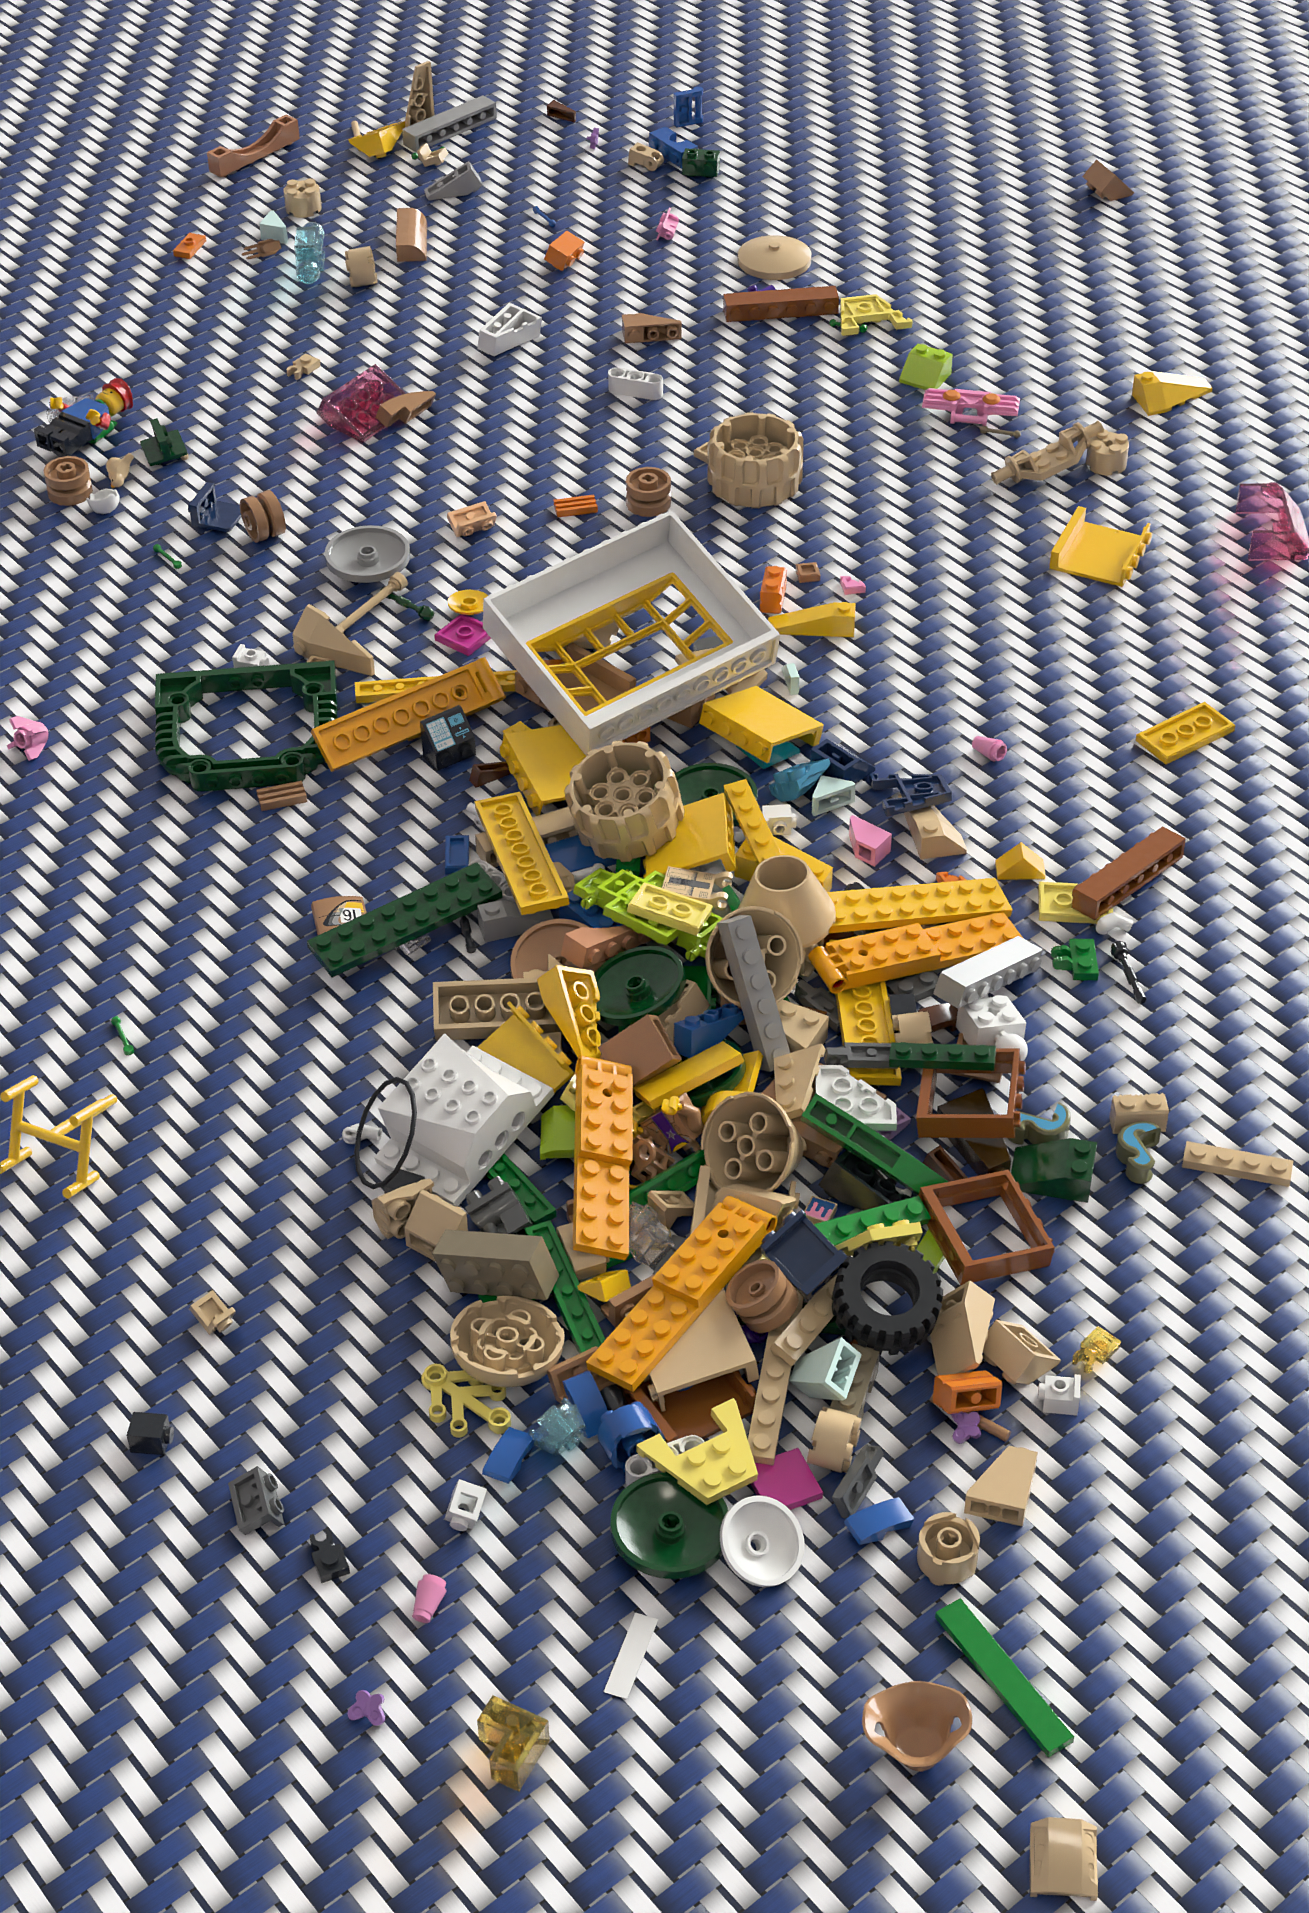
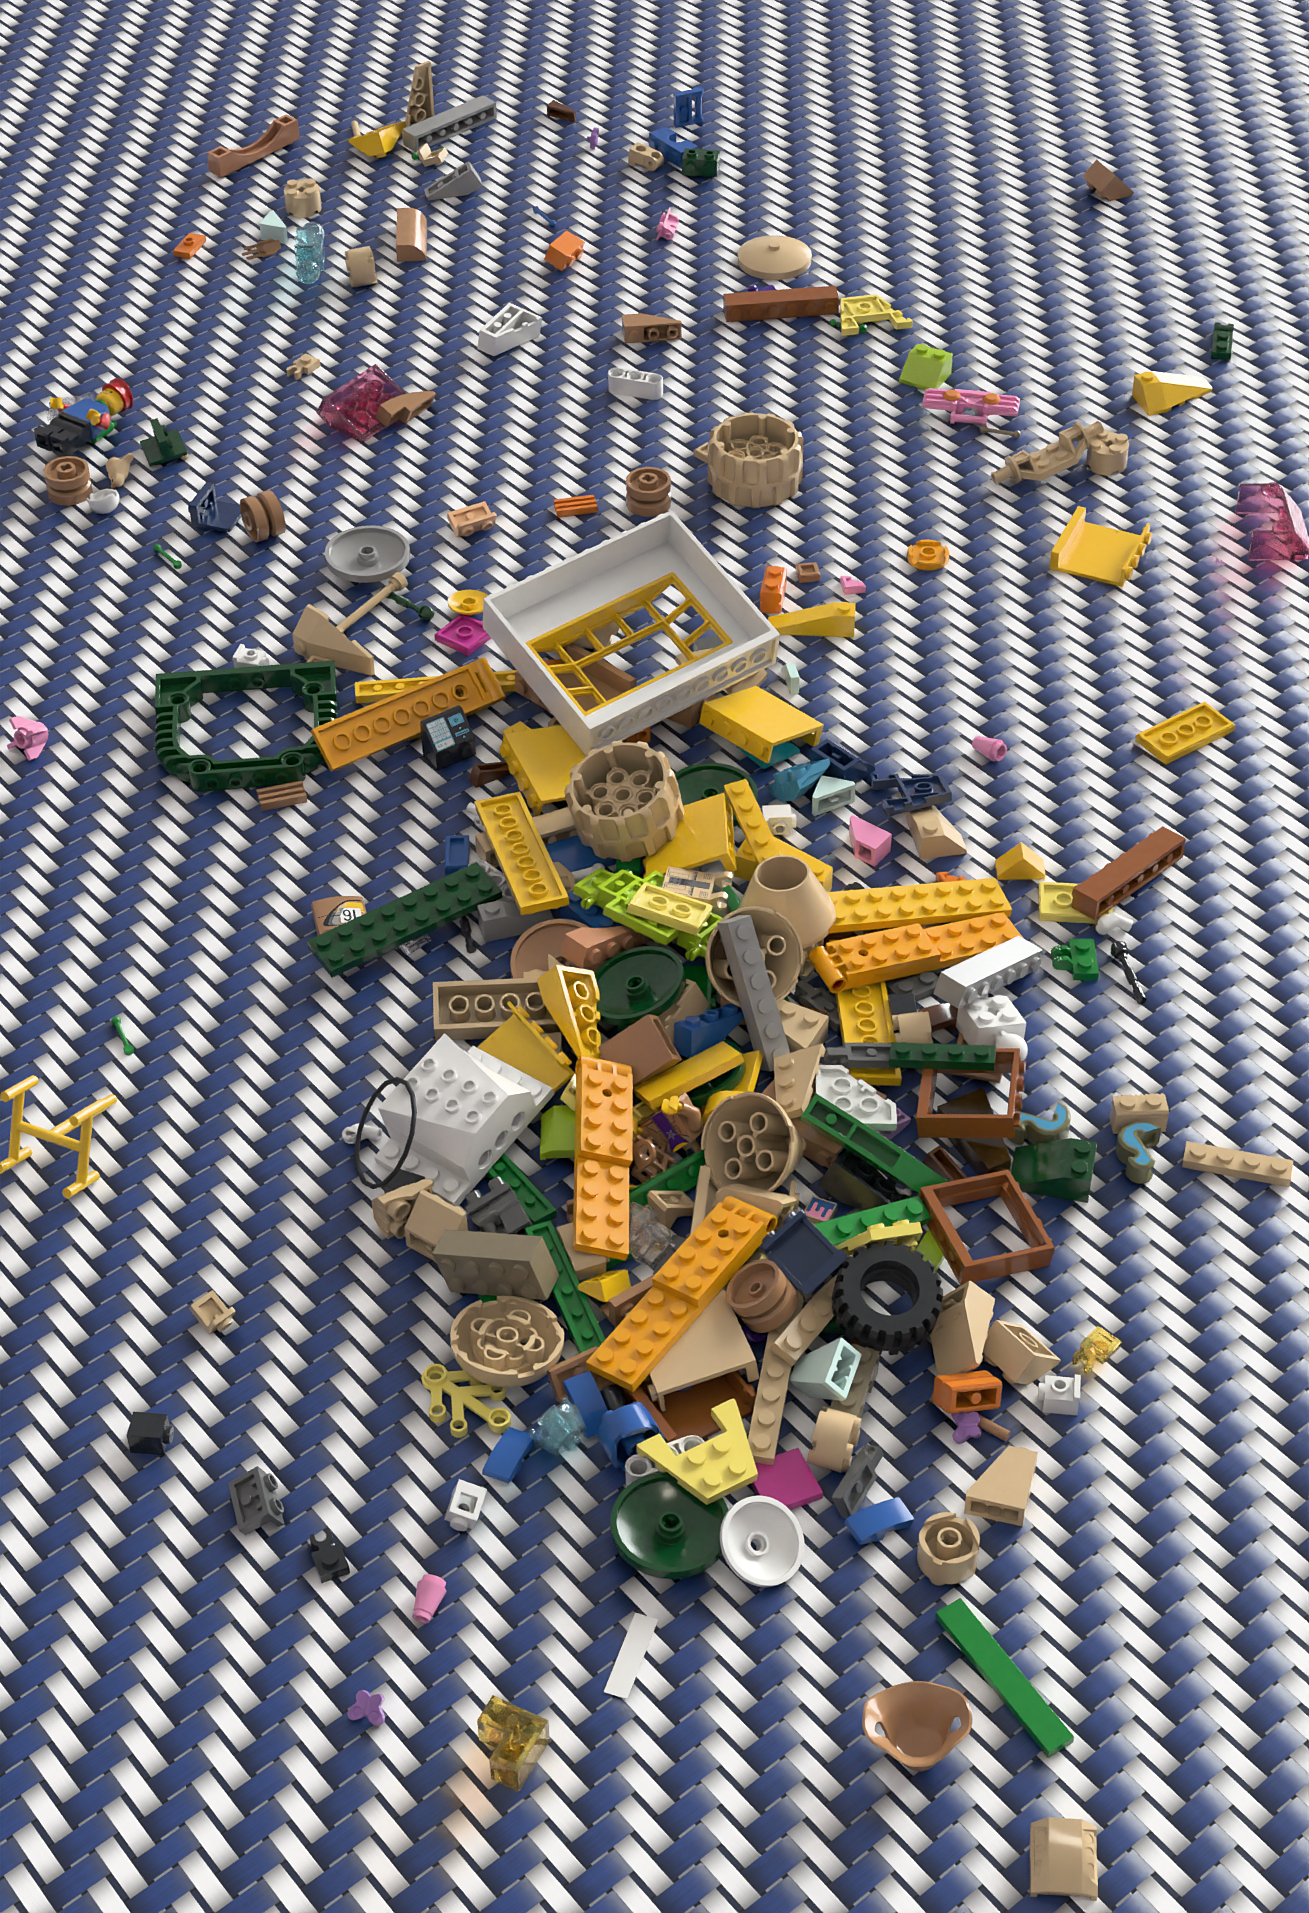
(928, 555): none -> light orange tile
(1222, 341): none -> dark green plate

